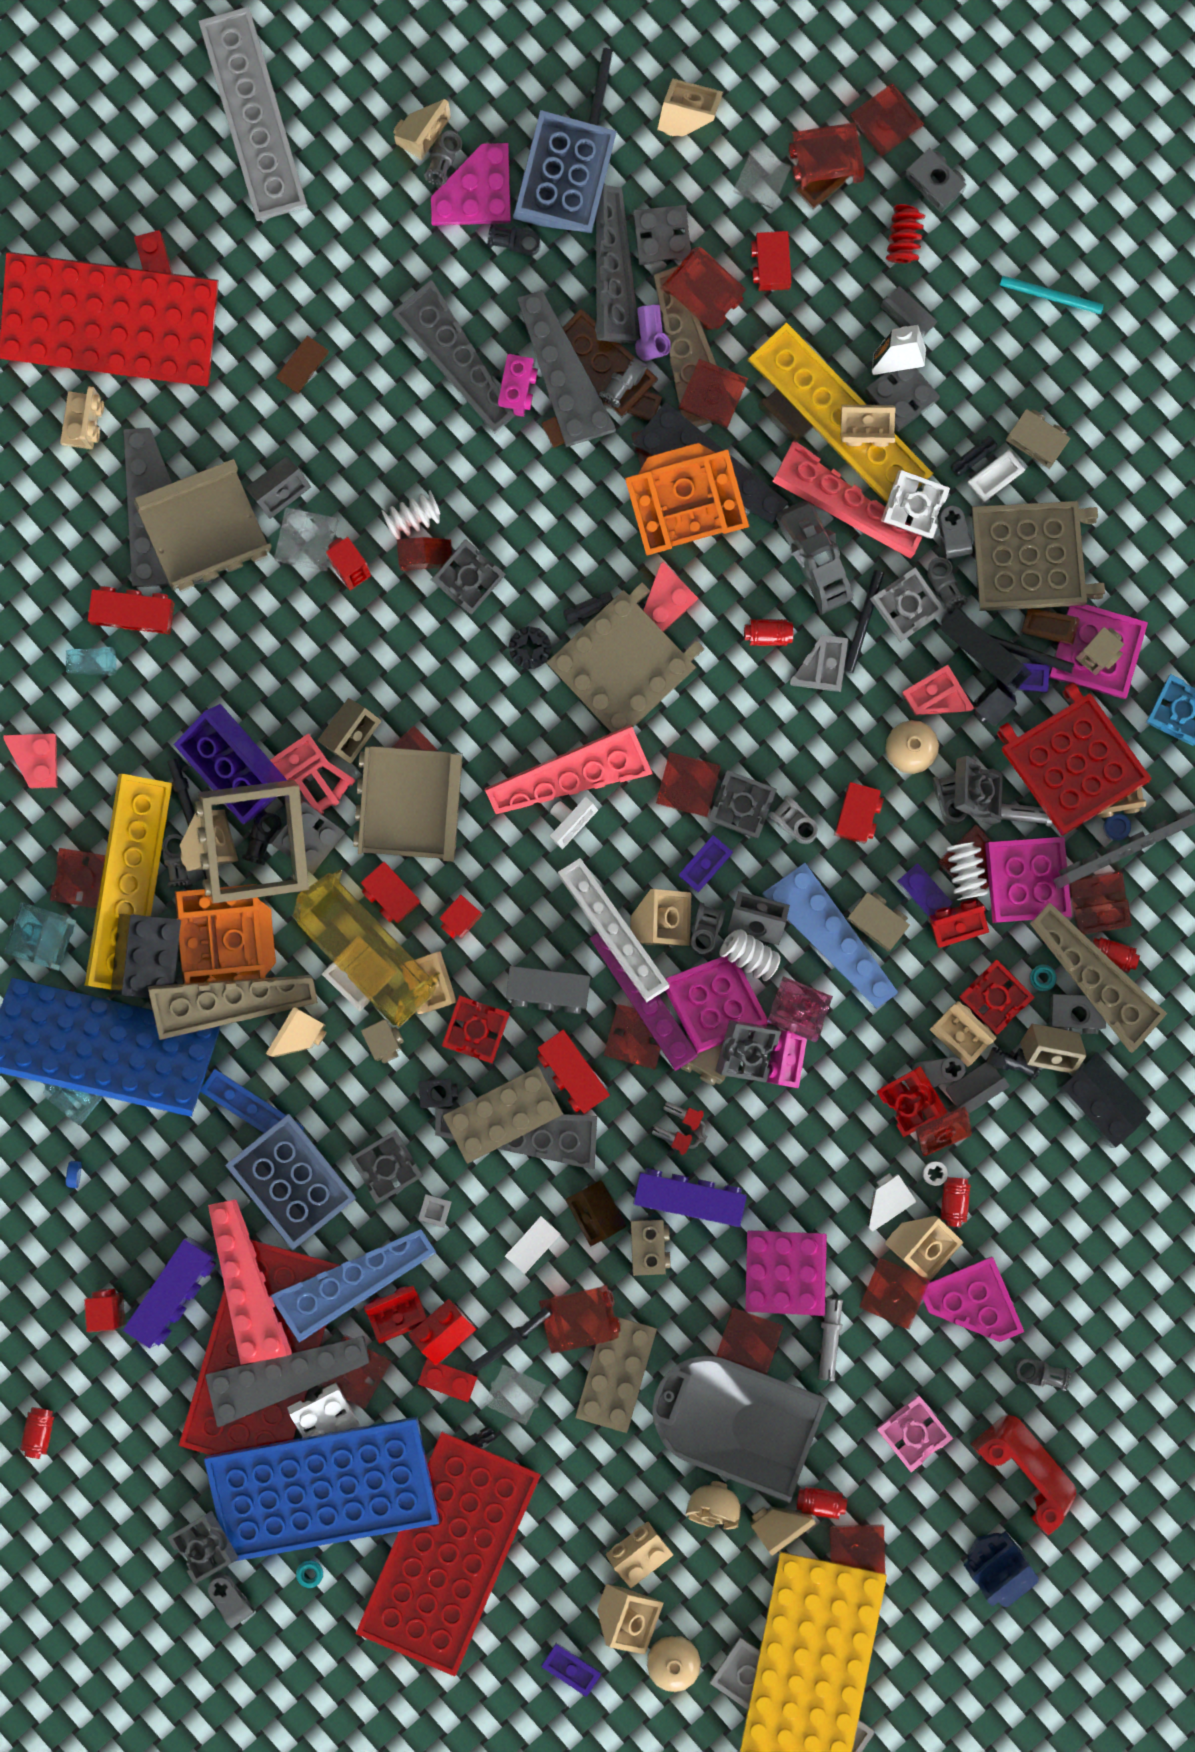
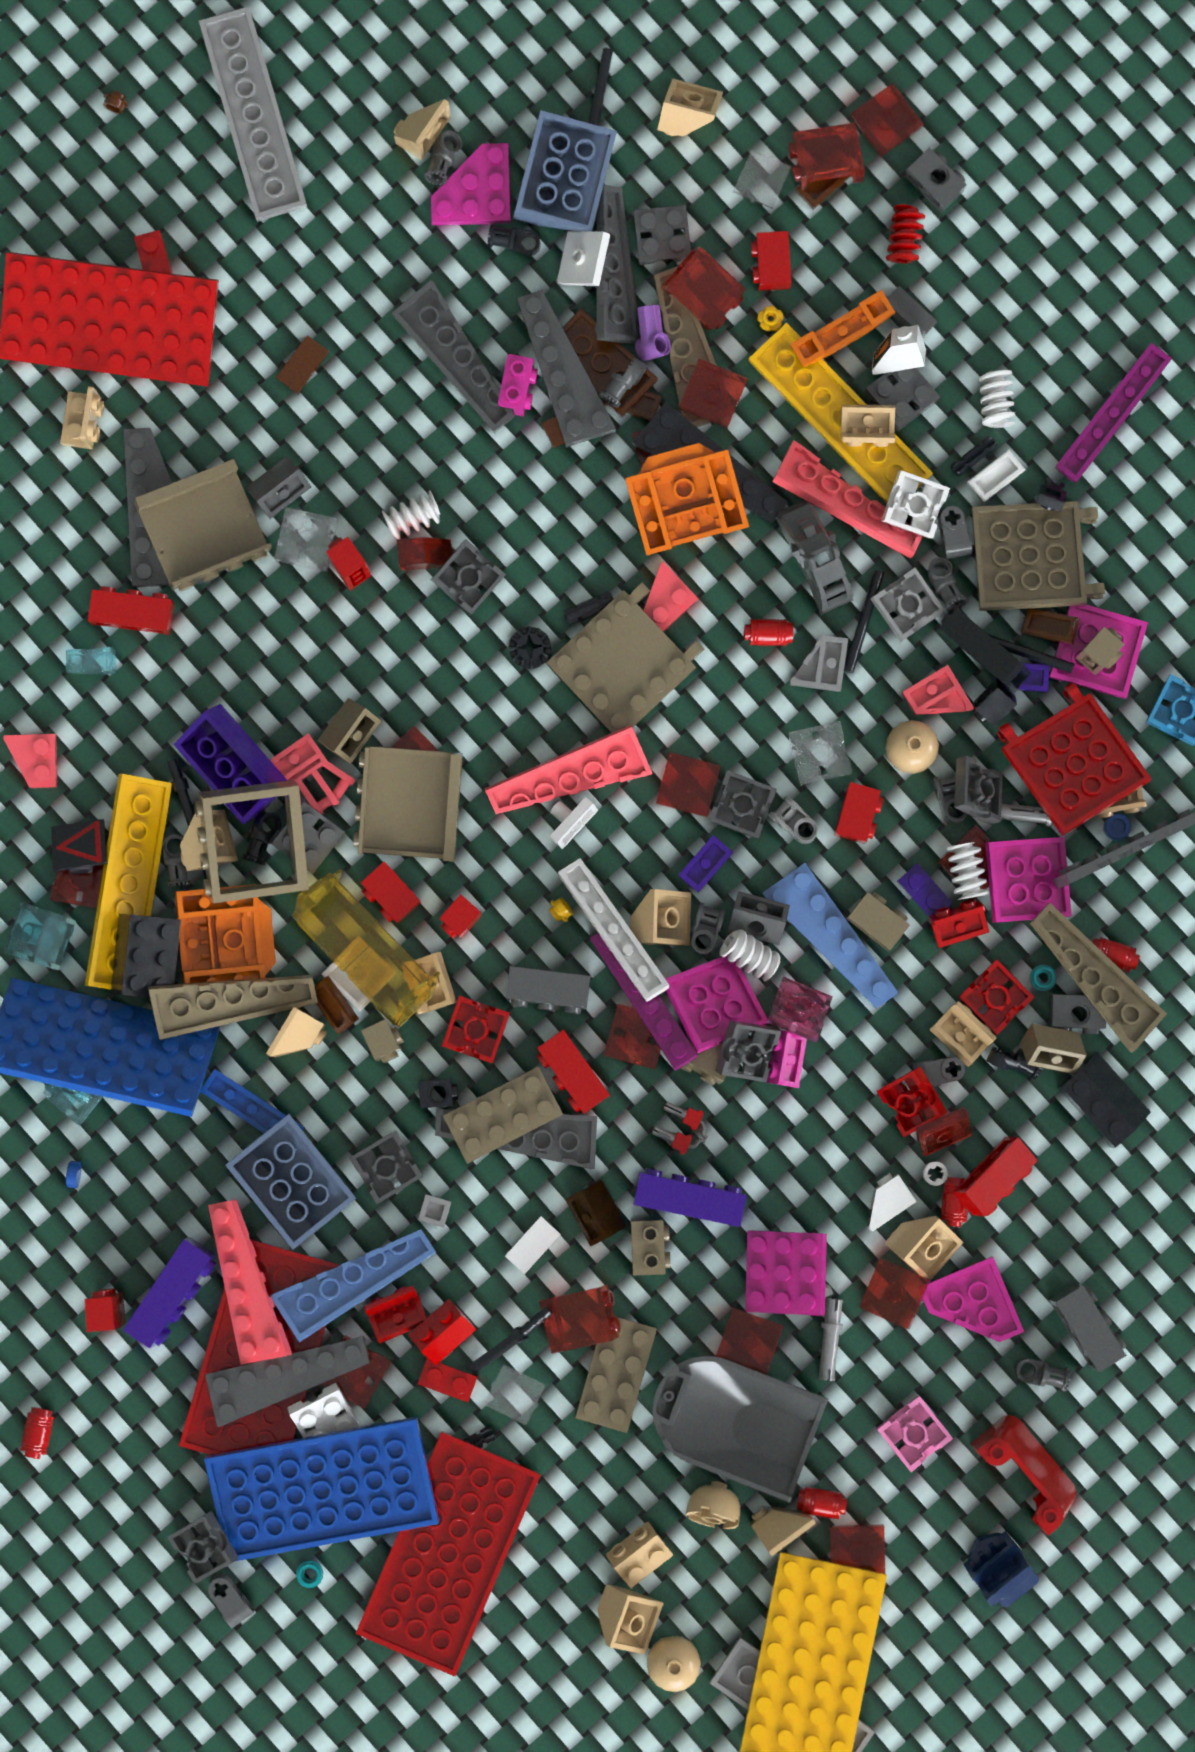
(79, 846): none -> black piece
(115, 102): none -> reddish brown plate
(334, 1005): none -> reddish brown tile
(560, 909): none -> yellow plate
(571, 1669): dark purple plate -> none
(583, 258): none -> white plate
(772, 325): none -> yellow plate
(785, 416): dark brown panel -> none
(826, 750): none -> clear brick
(843, 330): none -> orange slope
(977, 1087): dark grey panel -> none
(995, 399): none -> white piece
(995, 1176): none -> red brick
(1038, 438): dark tan brick -> none
(1051, 294): teal bar -> none
(1051, 495): none -> black plate
(1088, 1326): none -> dark grey brick
(1100, 902): clear red slope -> none
(1113, 413): none -> magenta plate

